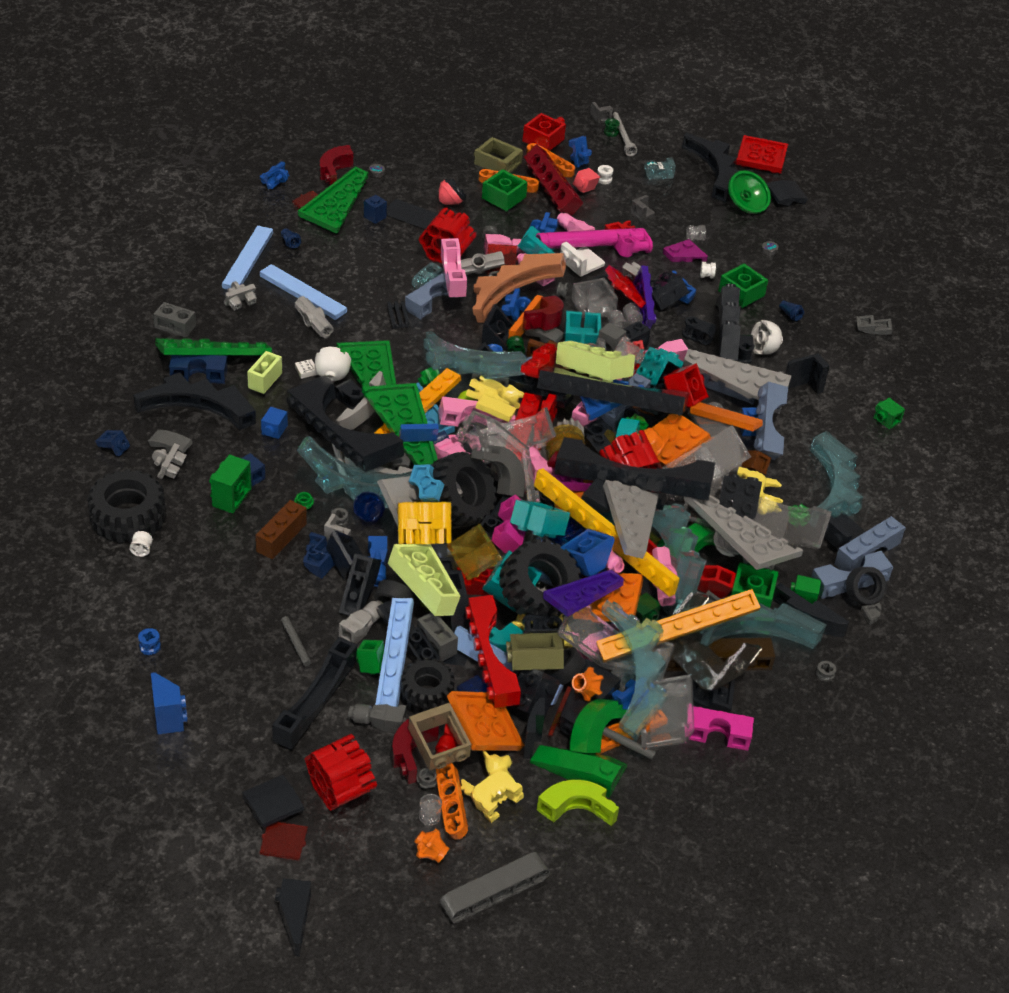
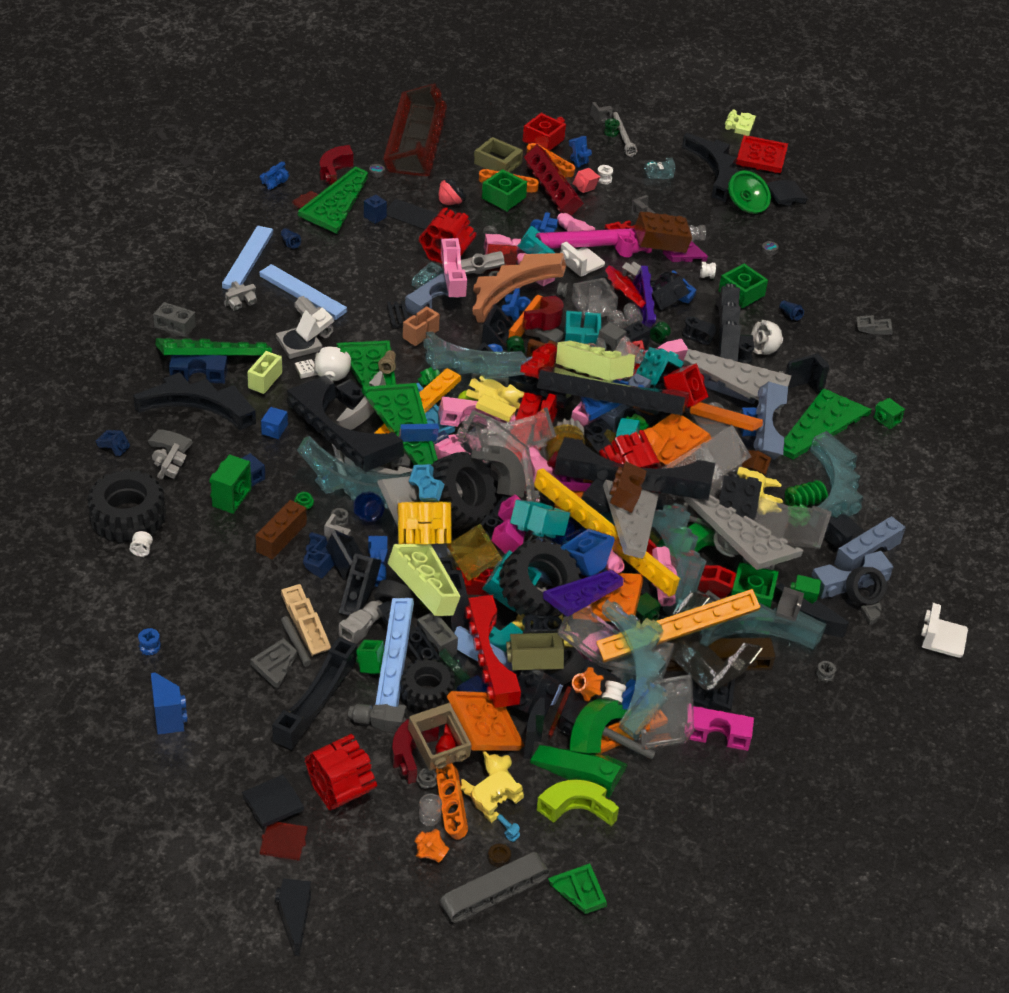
(275, 662): none -> dark grey wing
(295, 345): none -> tile
(305, 620): none -> tan slope
(312, 325): none -> white slope
(387, 363): none -> dark tan cone
(415, 131): none -> window
(416, 326): none -> nougat piece
(455, 665): none -> clear green tile
(499, 855): none -> dark brown tile
(512, 831): none -> dark azure hand
(580, 888): none -> green wing
(614, 691): none -> white wheel
(627, 486): none -> reddish brown arch
(660, 332): none -> dark green wheel
(663, 232): none -> reddish brown brick
(741, 123): none -> yellowish green plate
(789, 604): none -> flat silver panel
(806, 494): none -> green piece
(826, 413): none -> green wing
(943, 635): none -> white bracket

